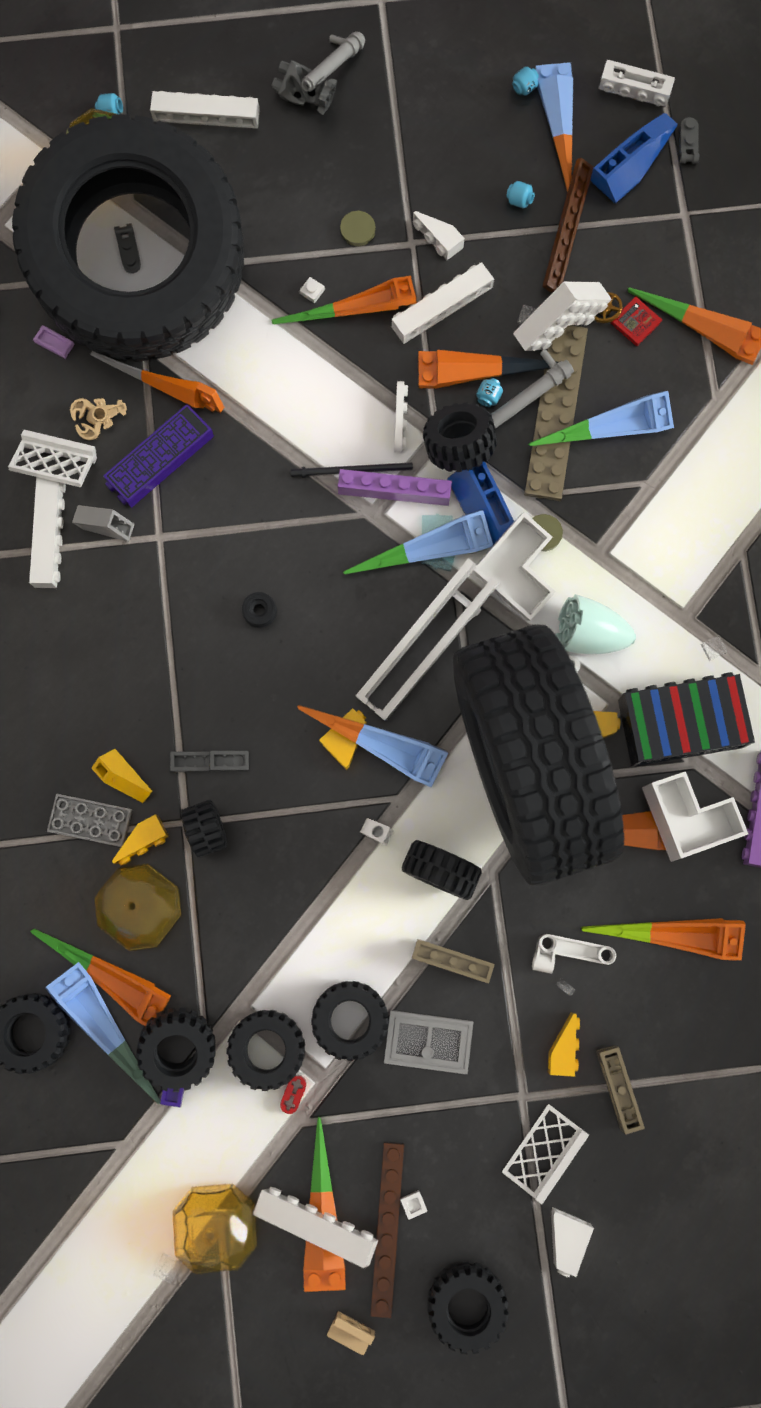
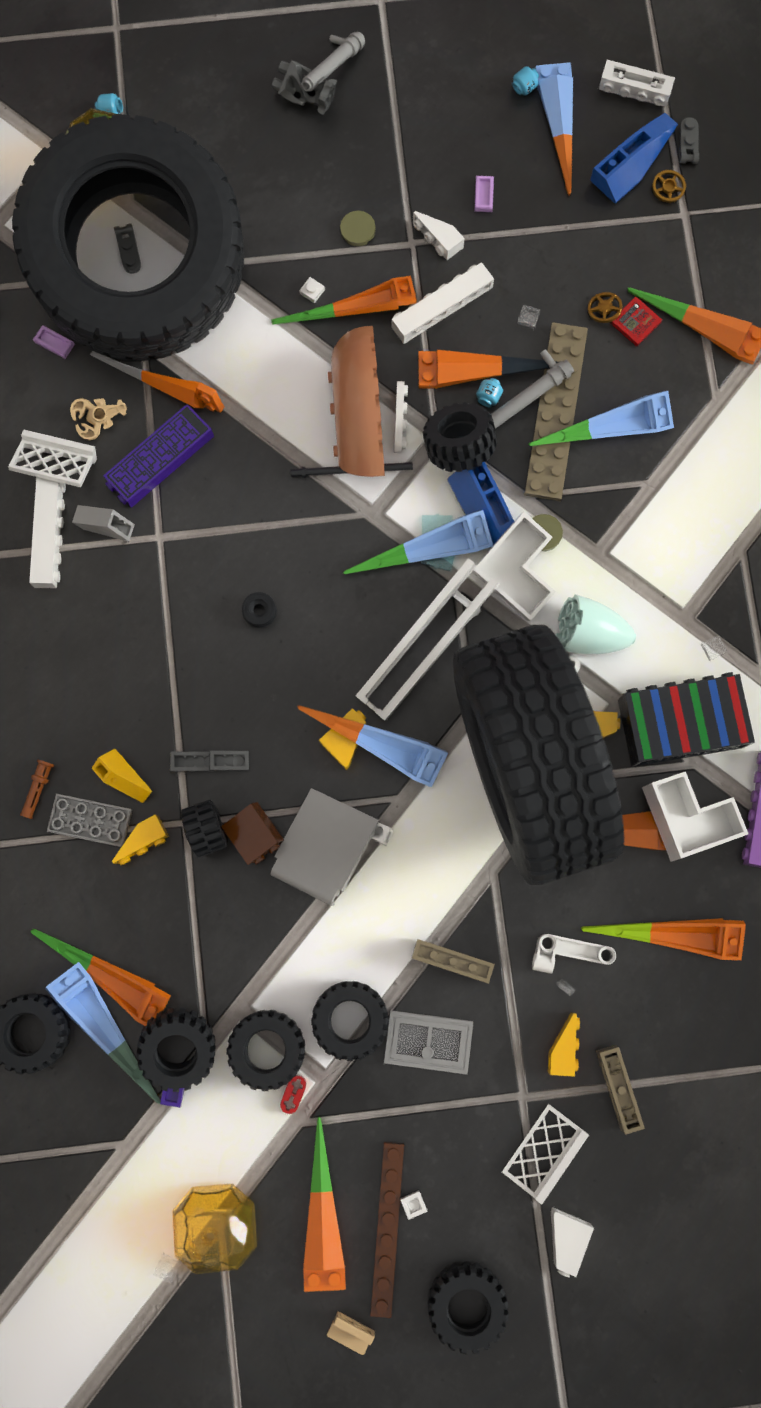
(39, 779): none -> dark orange pin
(155, 910): clear yellow rock -> none
(205, 109): white brick -> none
(253, 834): none -> reddish brown brick
(316, 1227): white brick -> none
(323, 846): none -> light grey piece
(357, 404): none -> nougat brick
(394, 487): medium lavender brick -> none
(441, 869): black tyre -> none
(484, 193): none -> lavender tile
(520, 194): medium azure head -> none
(568, 225): reddish brown plate -> none
(568, 305): white piece -> none
(668, 186): none -> pearl gold wheel

